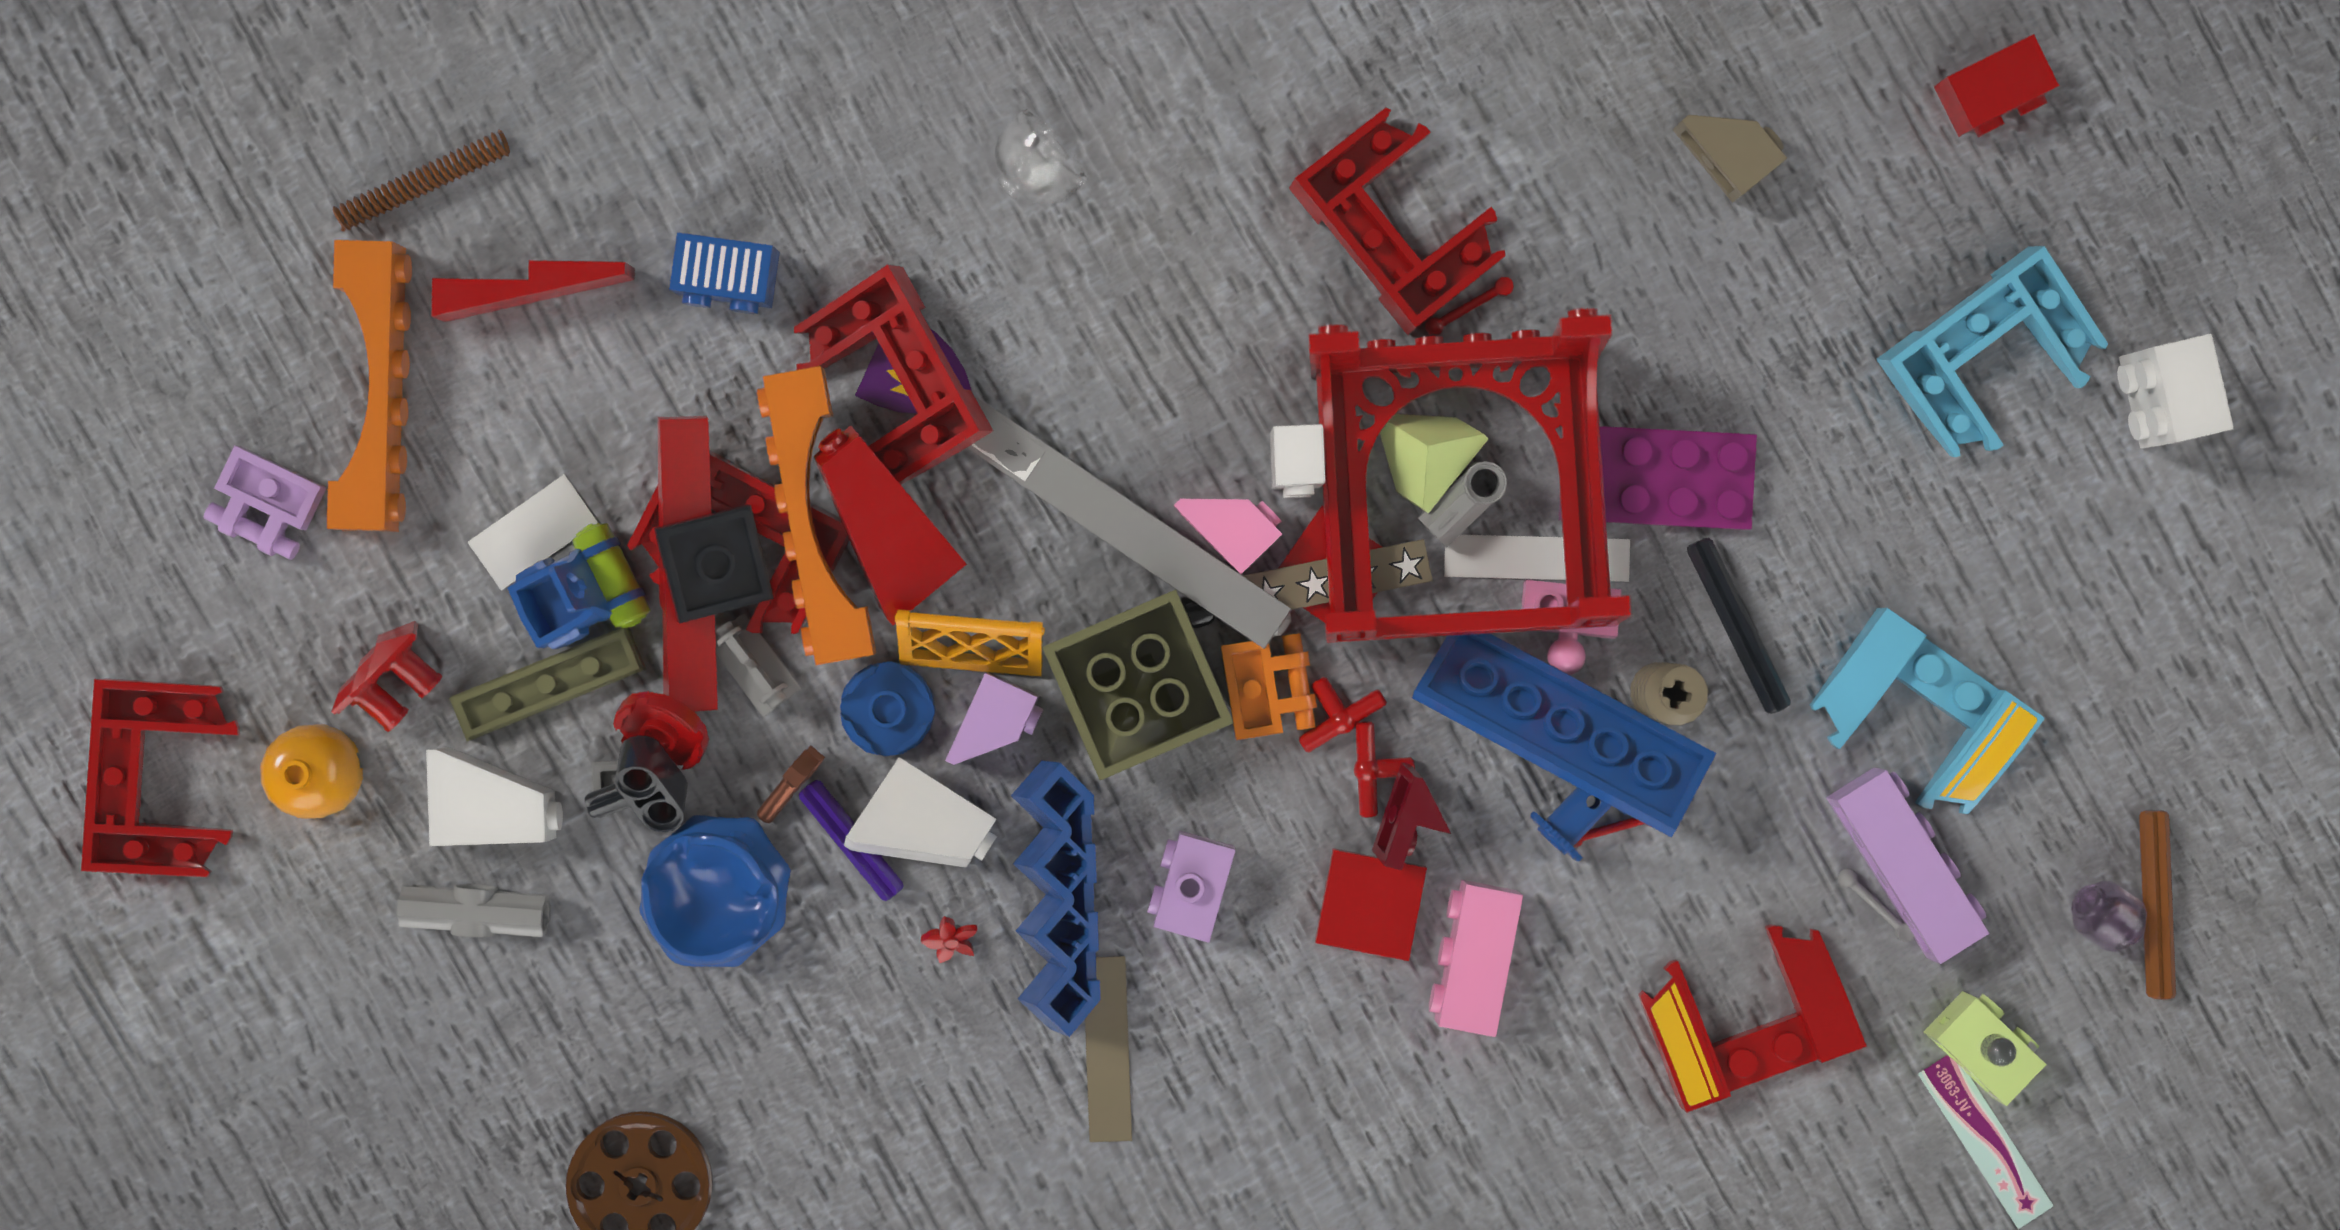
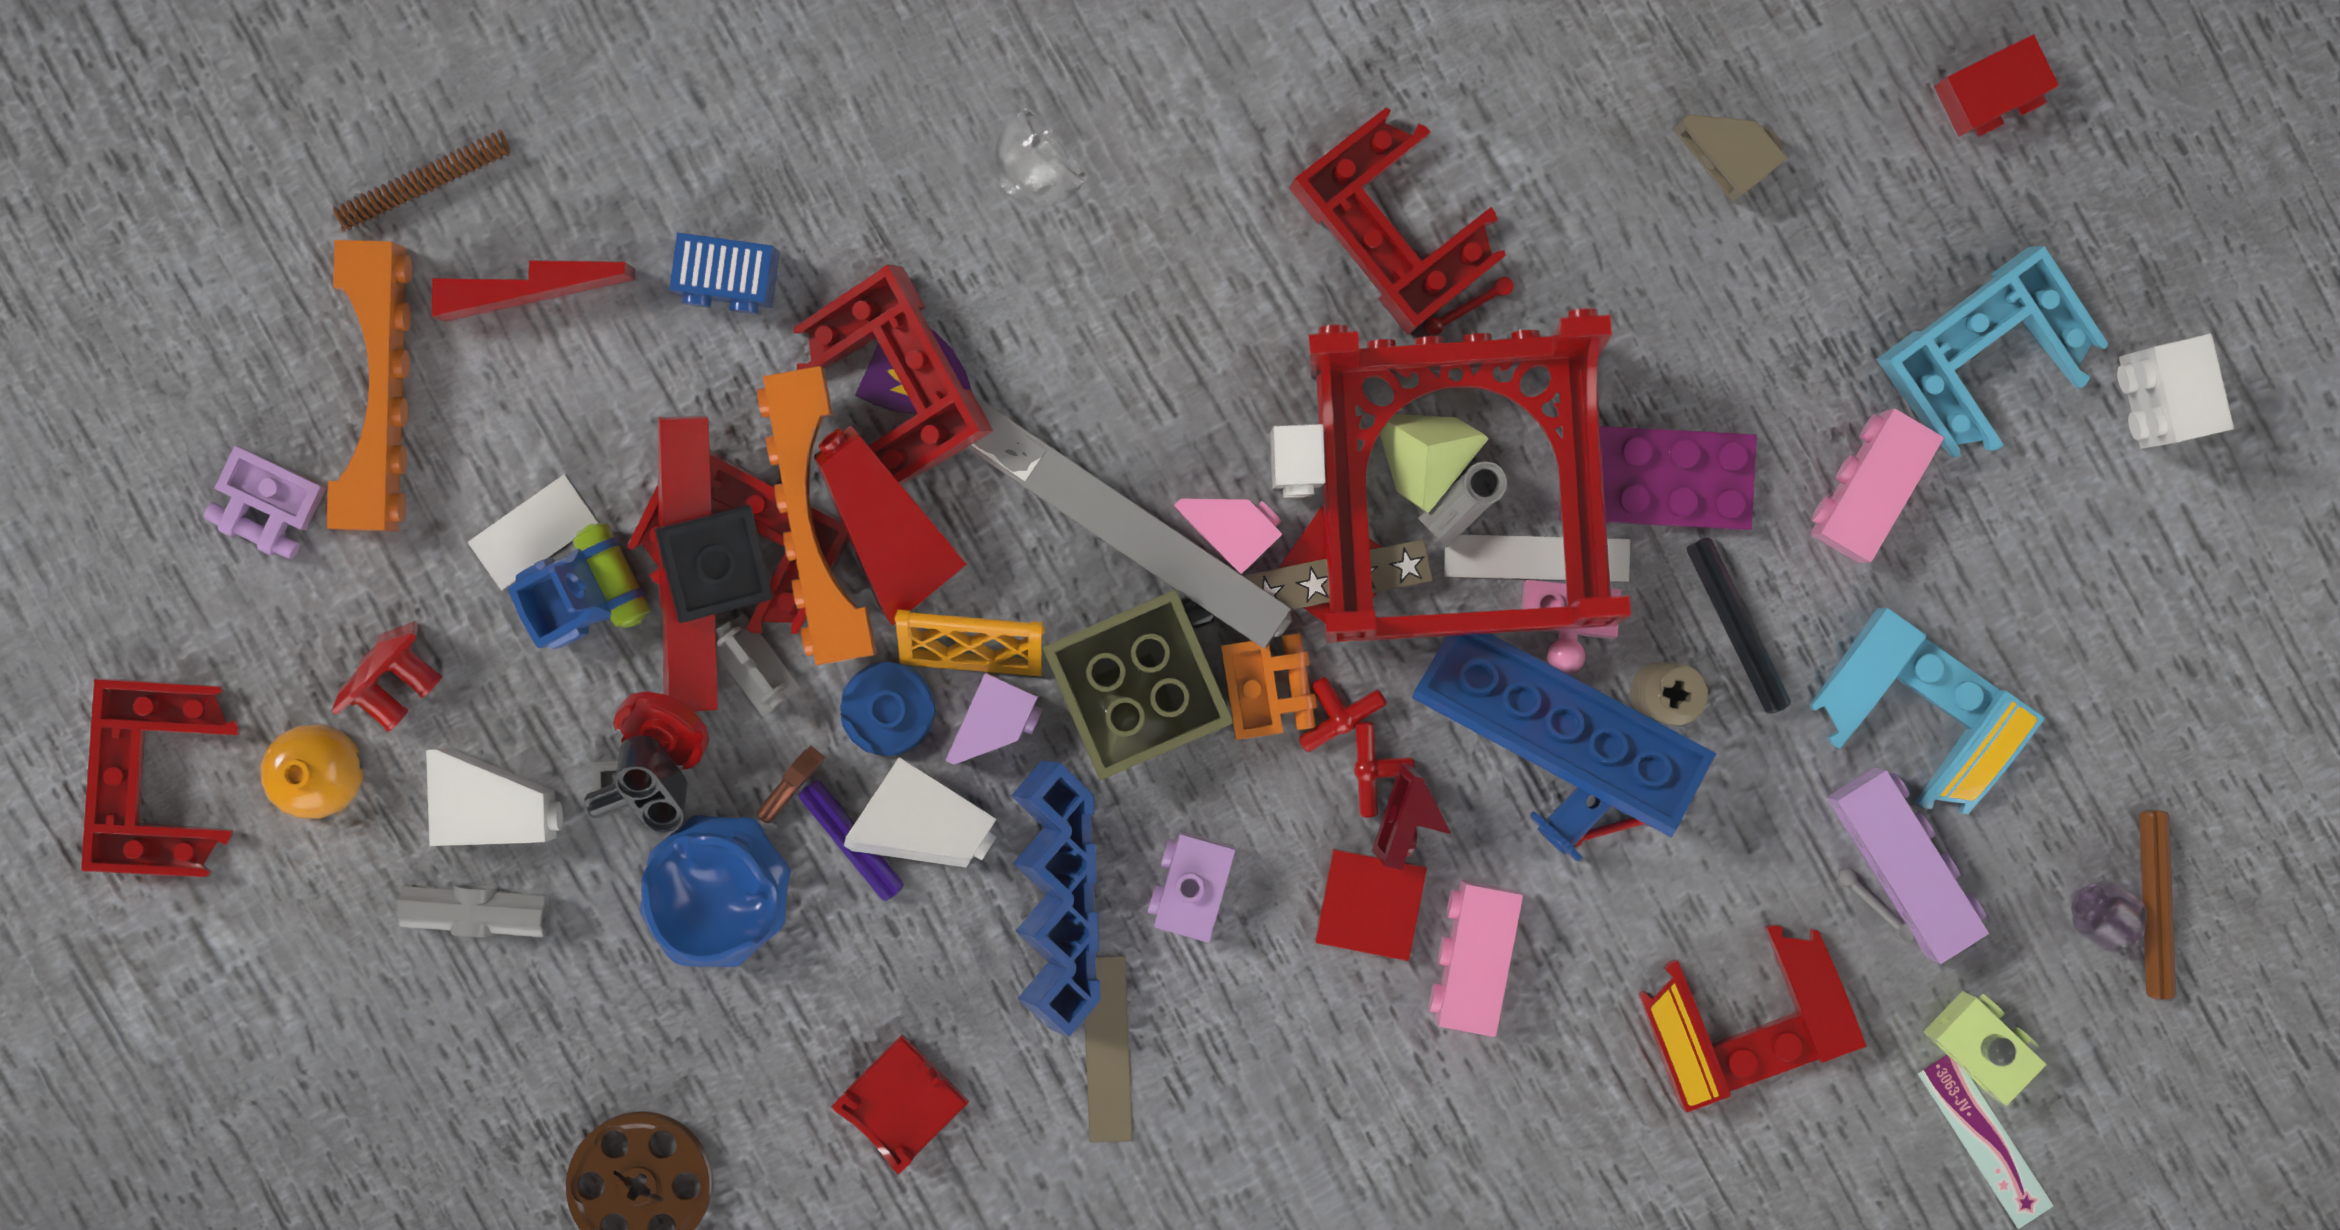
(547, 683): olive tile -> none
(900, 1103): none -> red piece
(949, 939): red plant -> none
(1875, 485): none -> bright pink brick

